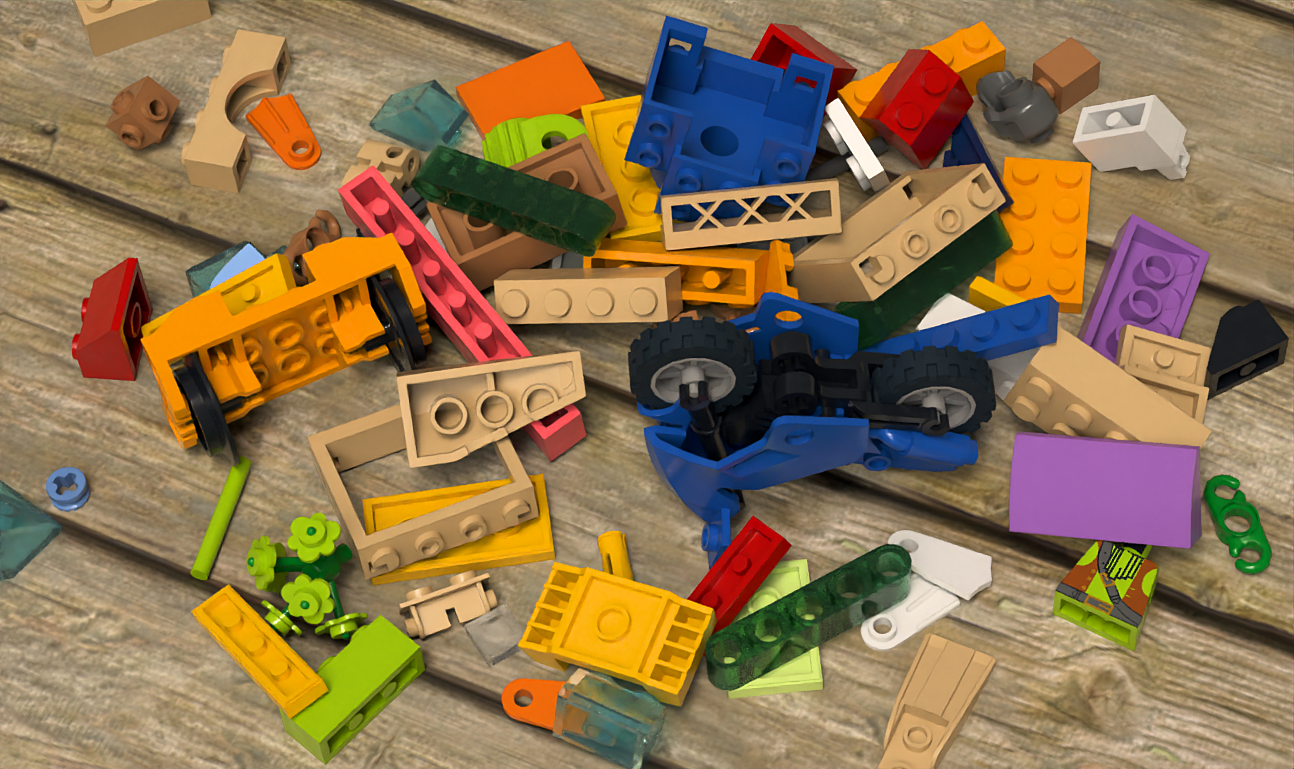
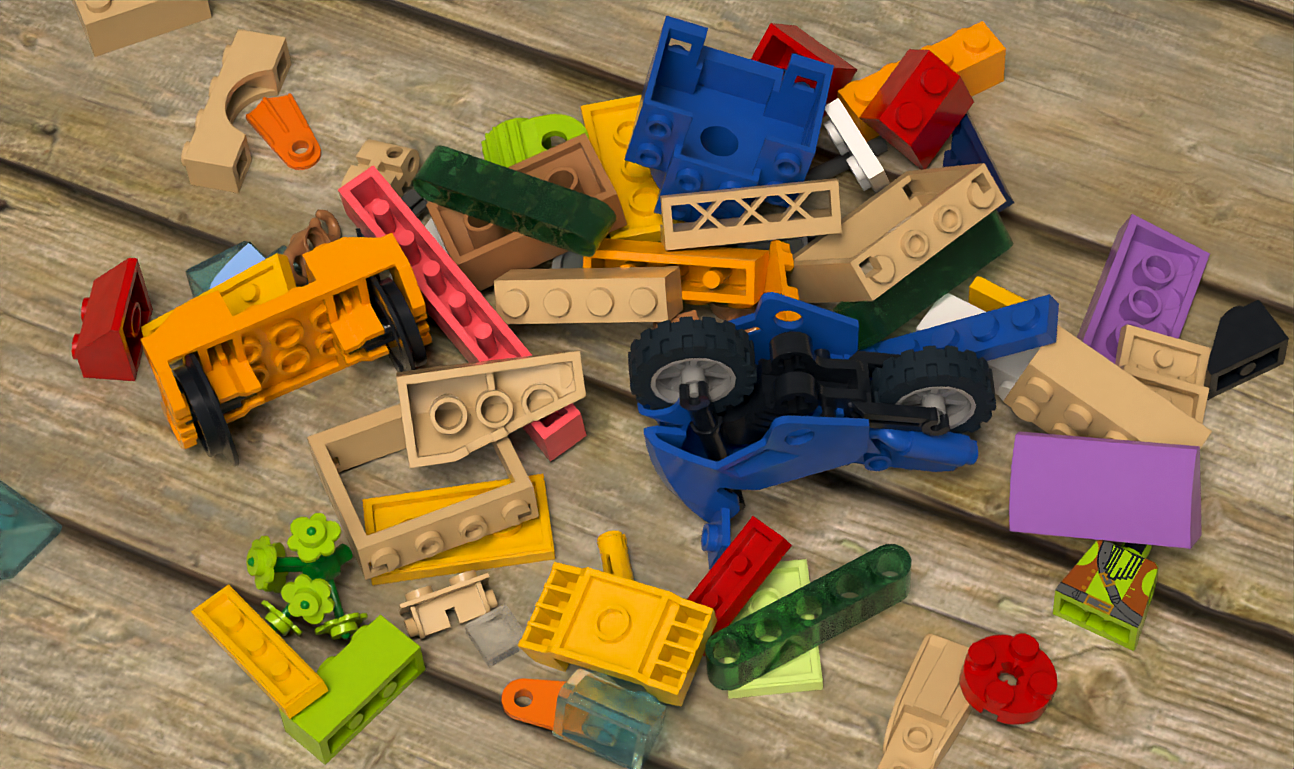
(69, 500): medium blue bush -> none
(142, 113): medium nougat brick -> none
(220, 519): lime bar -> none
(421, 117): clear light blue slope -> none
(532, 87): orange tile -> none
(915, 613): white piece -> none
(946, 564): white piece -> none
(1011, 655): none -> red plate
(1017, 106): dark grey head -> none
(1046, 230): light orange plate -> none
(1067, 73): medium nougat brick -> none
(1131, 135): white hinge -> none
(1252, 539): green piece -> none

